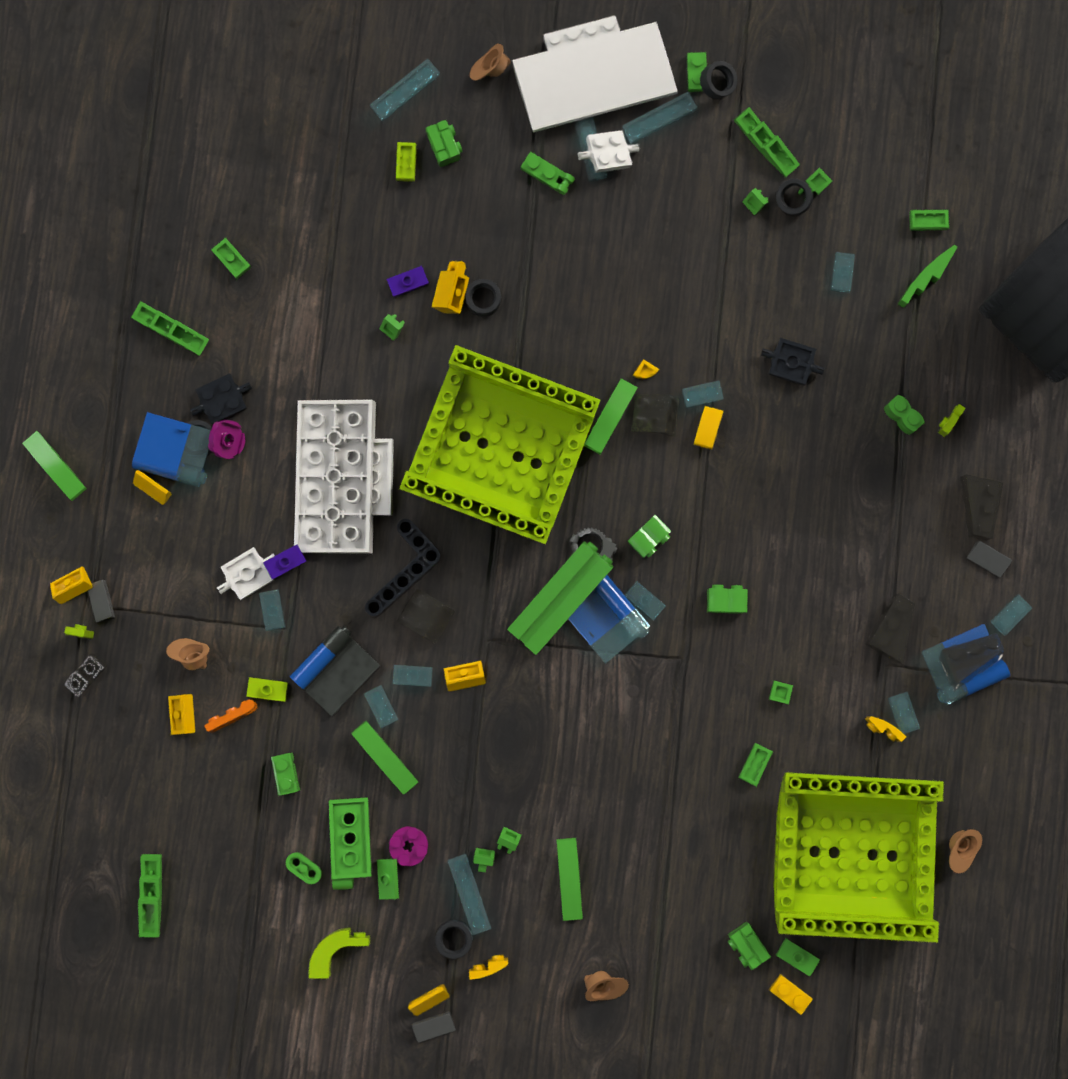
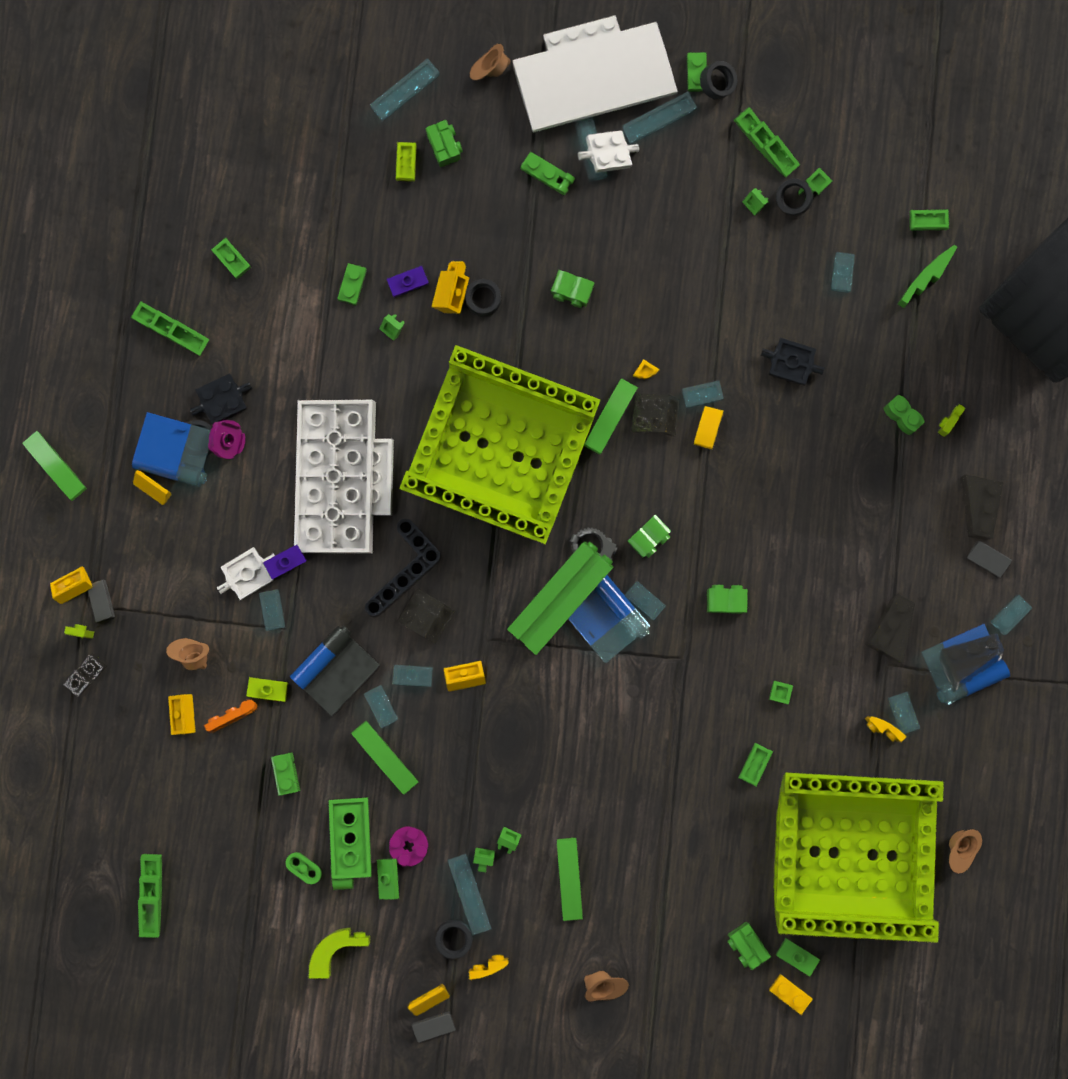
(352, 284): none -> bright green plate
(572, 288): none -> bright green brick

